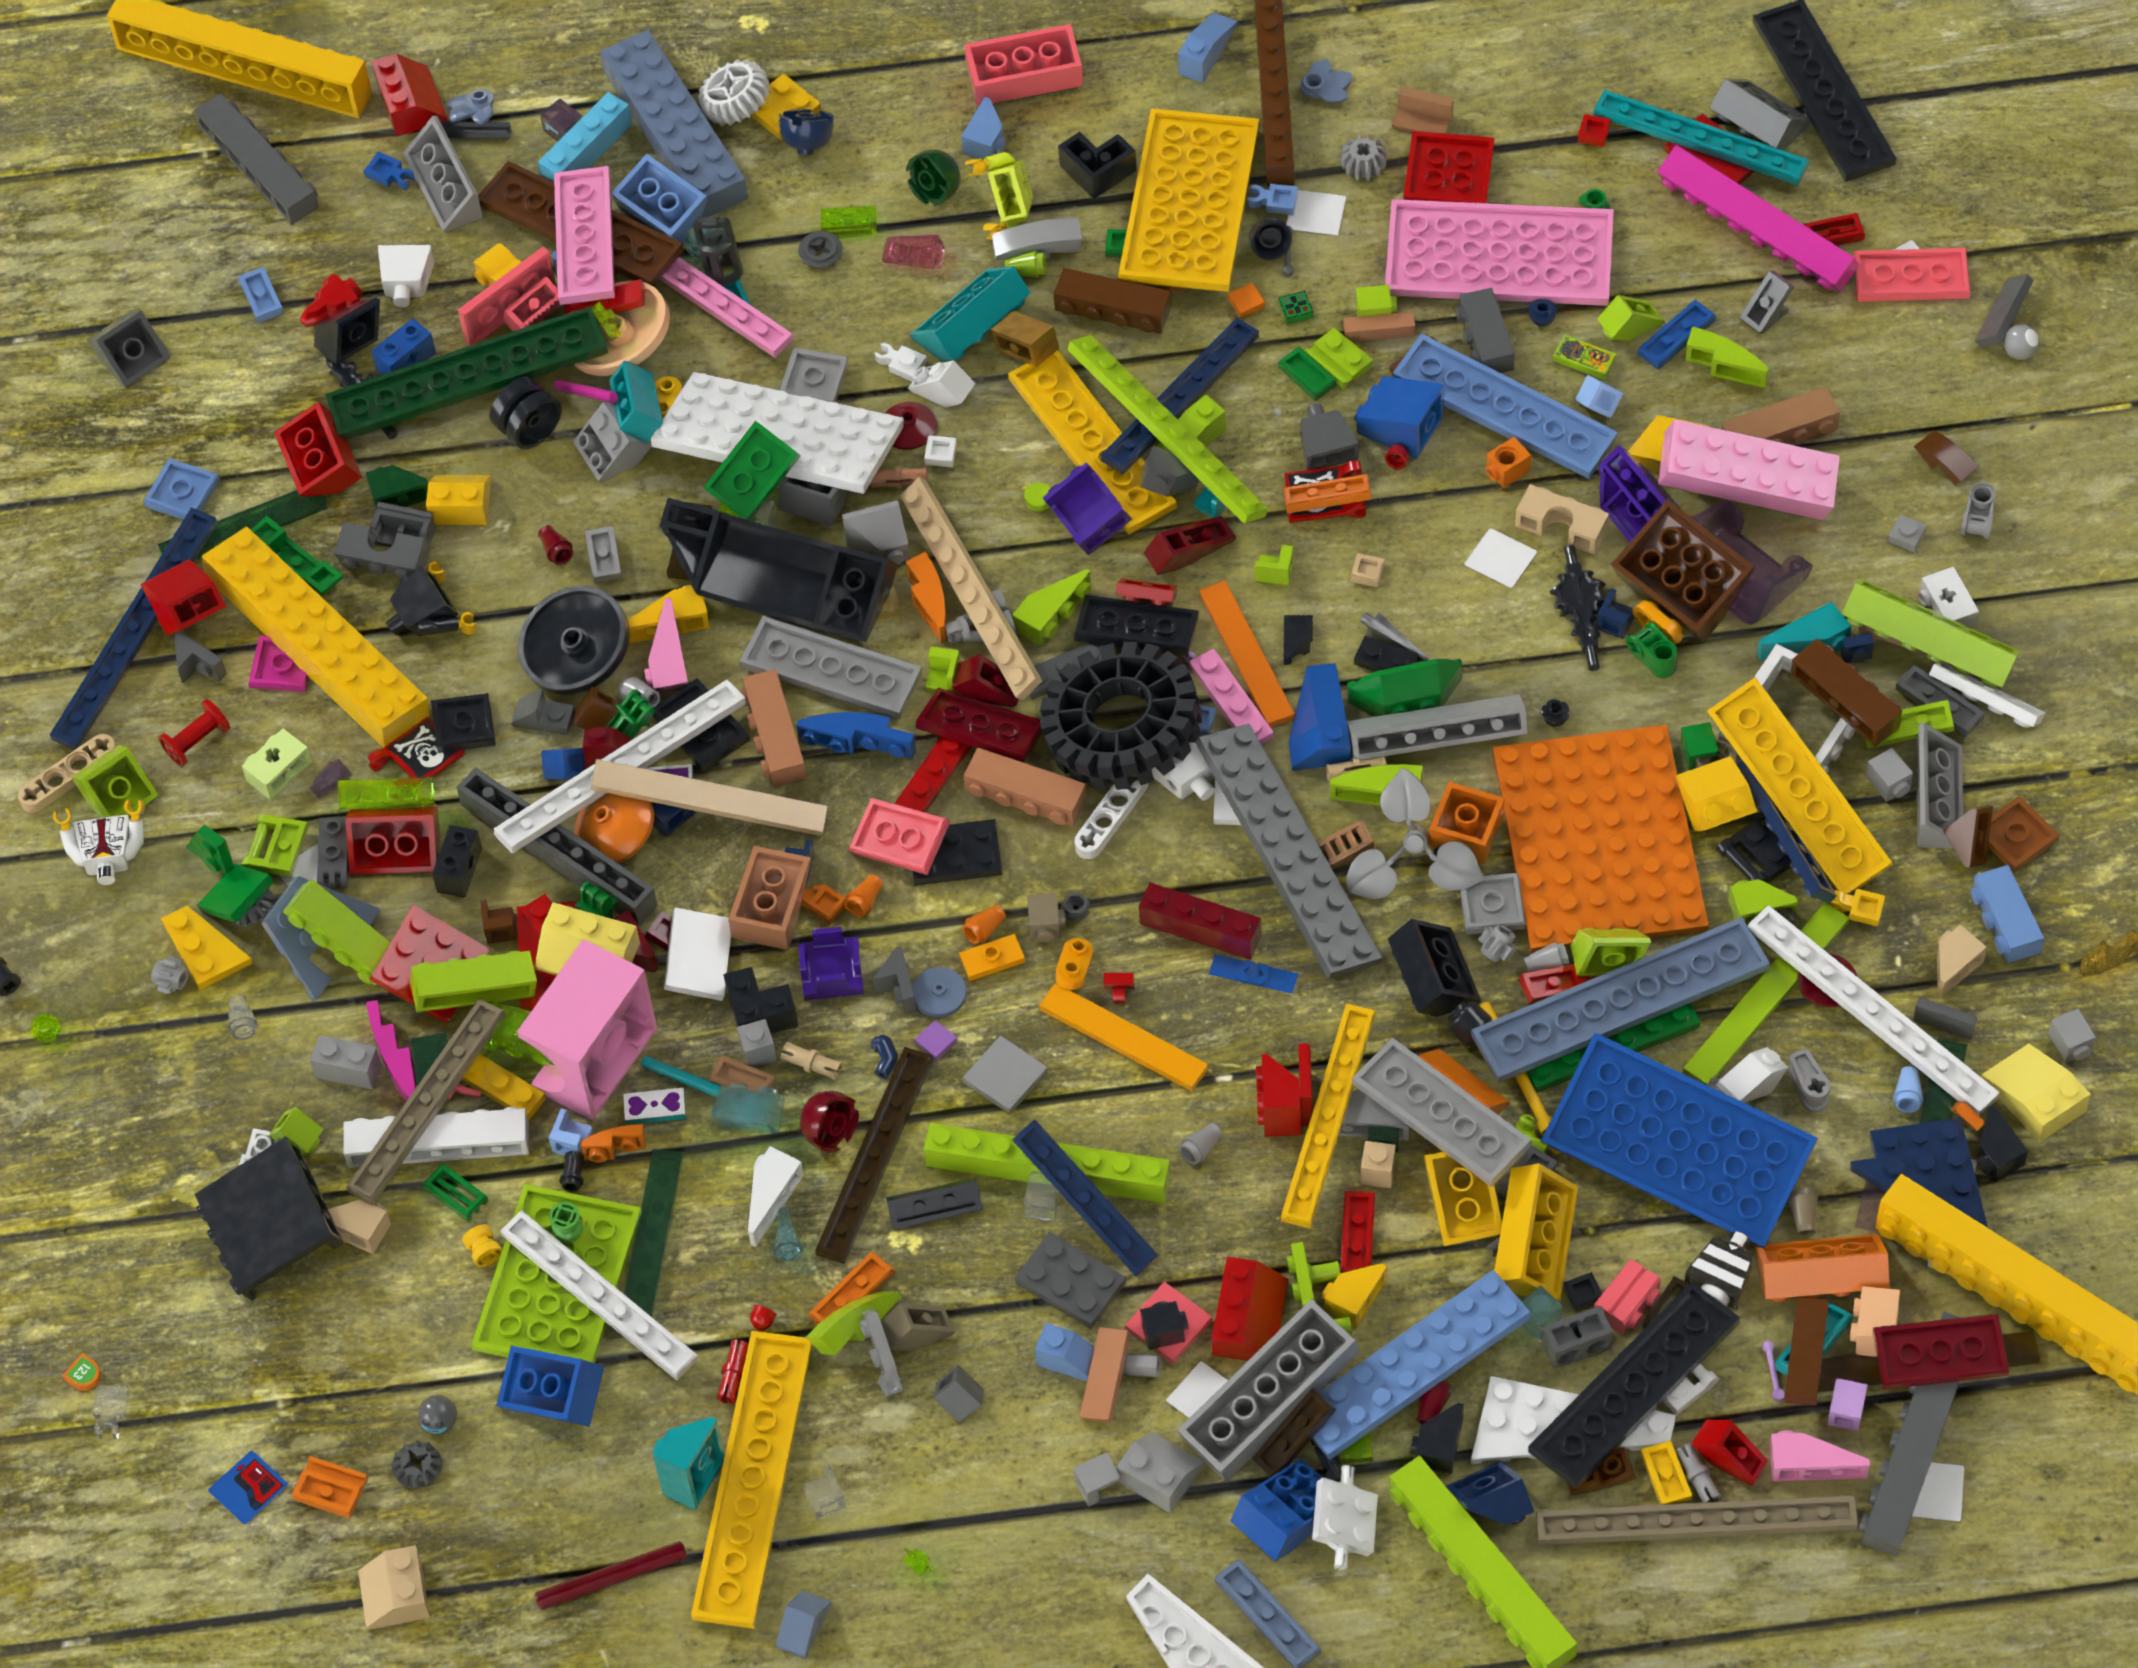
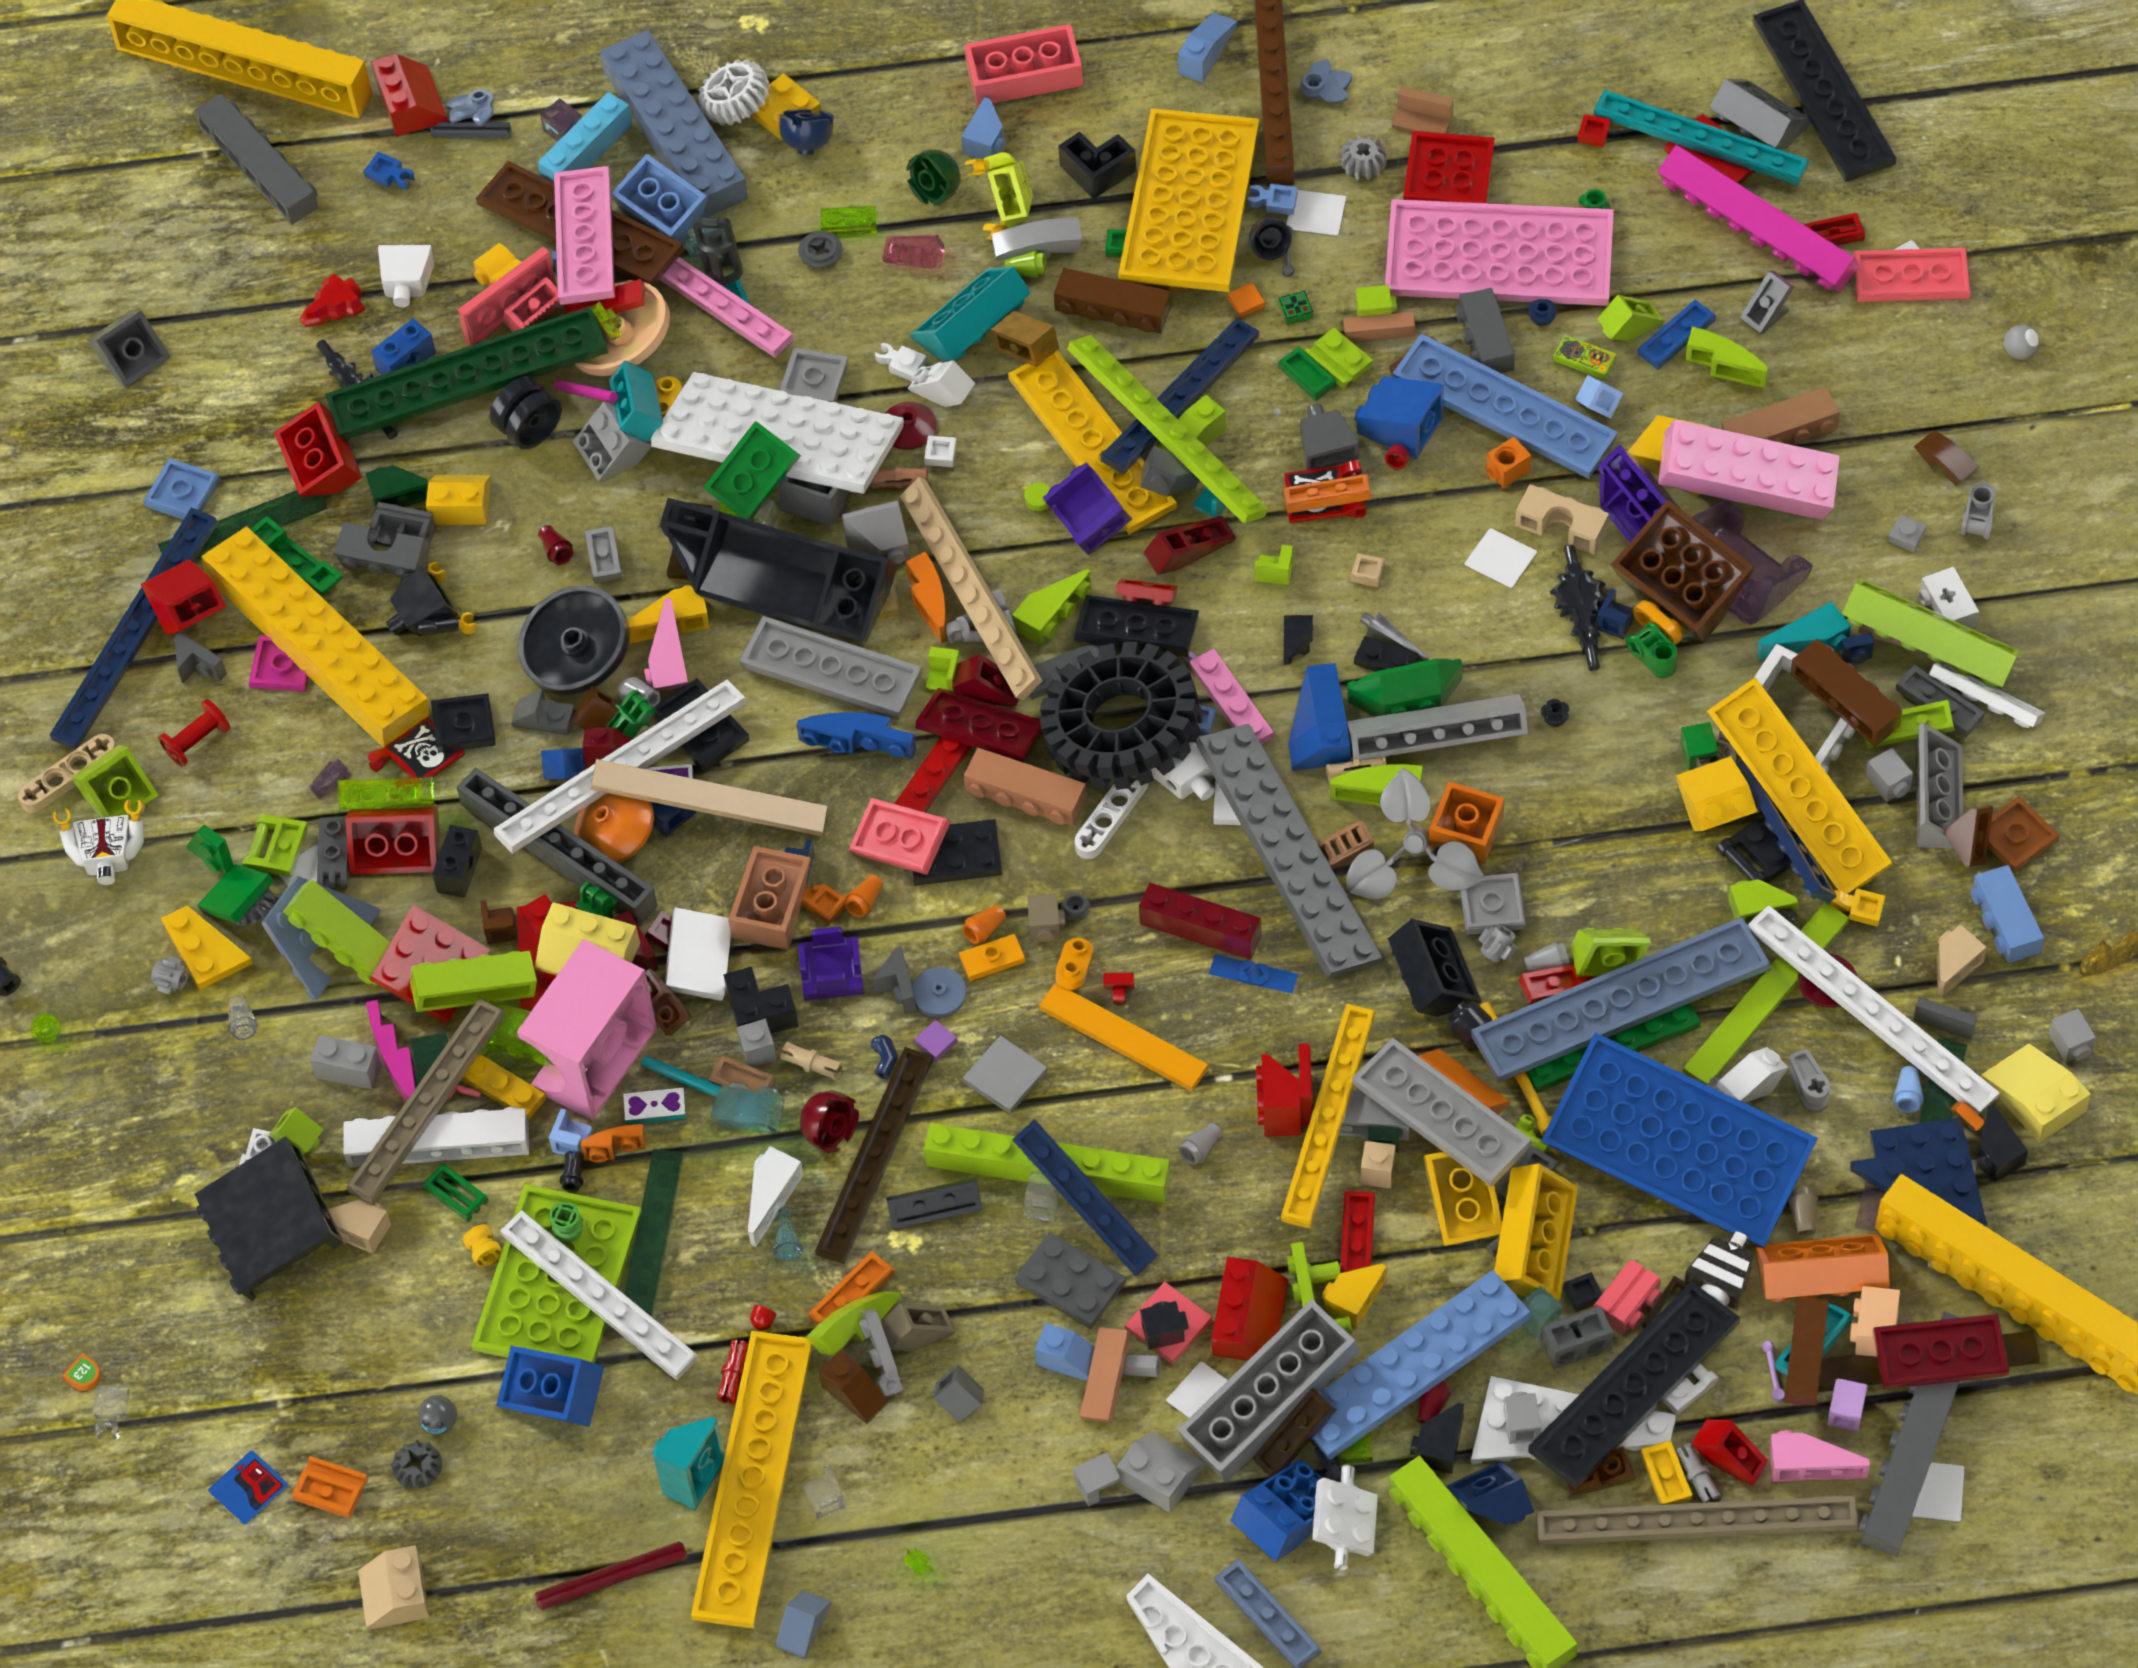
(260, 295): medium blue plate -> none
(276, 763): yellowish green brick -> none
(348, 330): black slope -> none
(443, 177): light grey slope -> none
(667, 1007): none -> reddish brown slope
(773, 728): nougat brick -> none
(852, 1387): none -> reddish brown slope
(1246, 654): orange tile -> none
(1522, 1417): none -> light grey brick
(1600, 836): orange plate -> none
(2004, 310): dark grey tile -> none

